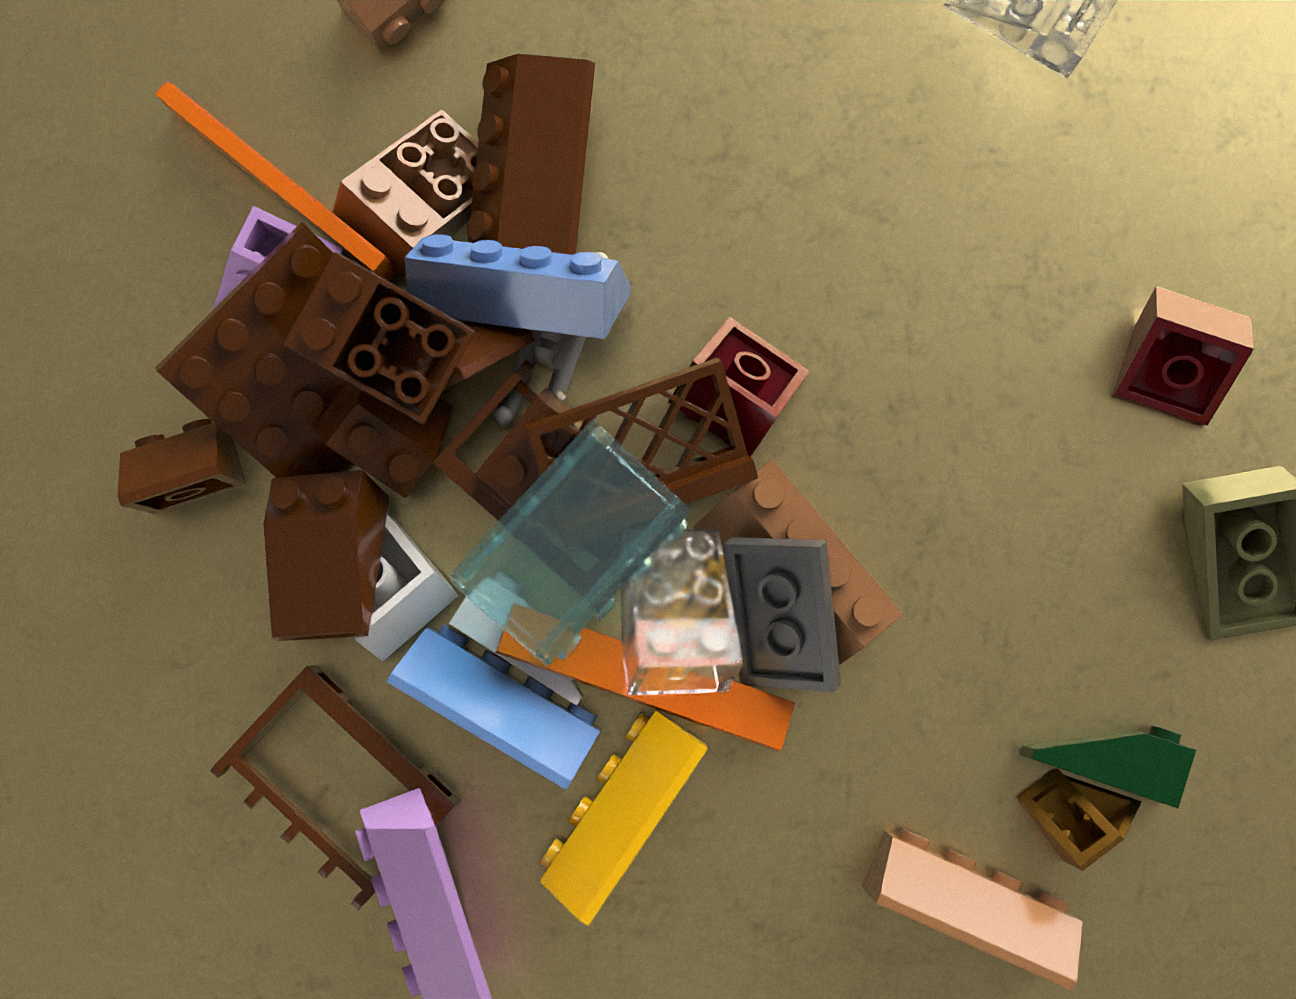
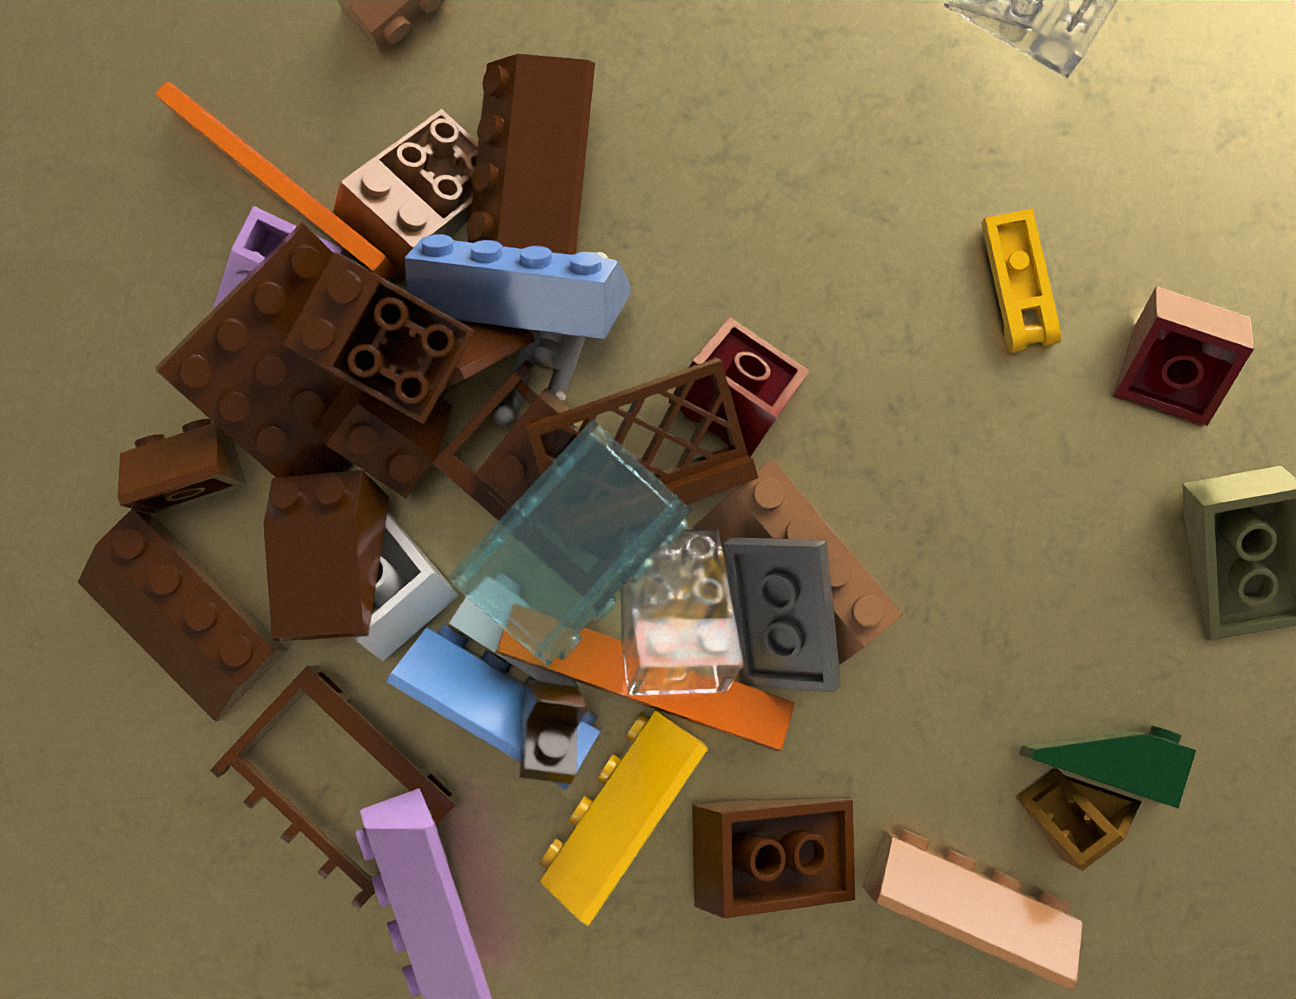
(179, 612): none -> reddish brown slope
(550, 731): none -> dark brown slope
(772, 855): none -> reddish brown slope
(1021, 279): none -> yellow plate

